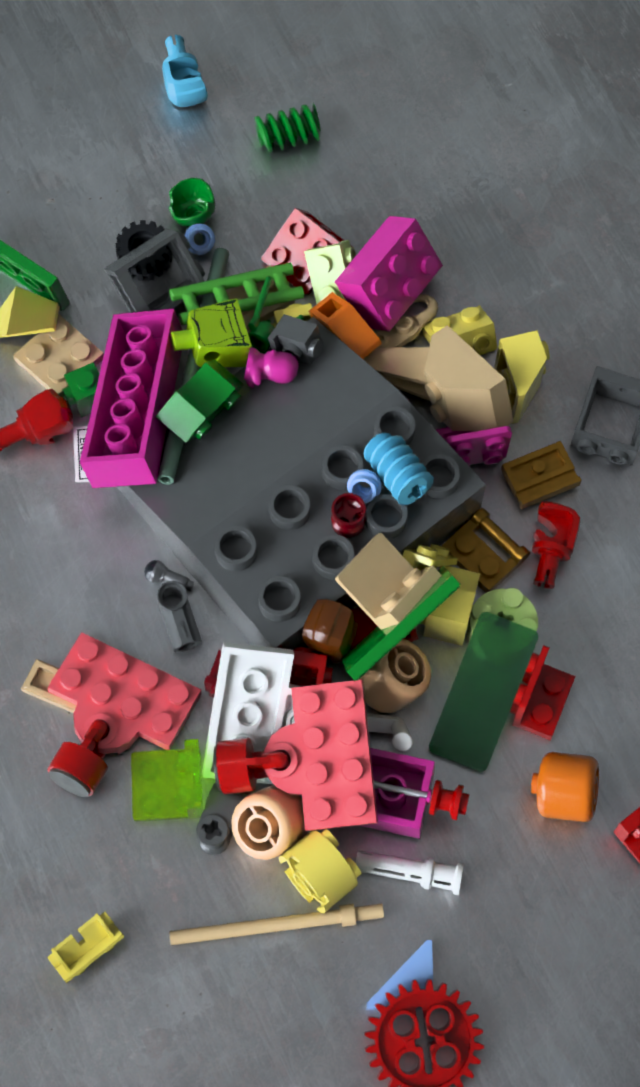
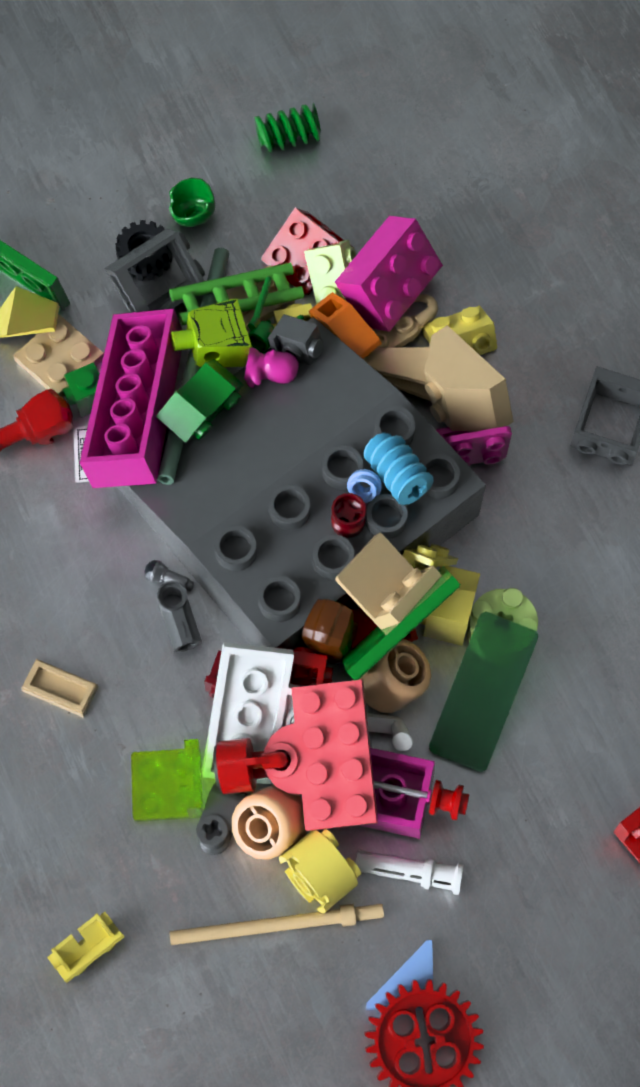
(115, 705): coral plate -> none
(180, 75): medium azure piece -> none
(208, 235): light blue plate -> none
(478, 557): pearl gold plate -> none
(522, 364): light yellow slope -> none
(540, 474): pearl gold plate -> none
(542, 700): red bracket -> none
(564, 526): red piece -> none
(567, 786): orange head -> none

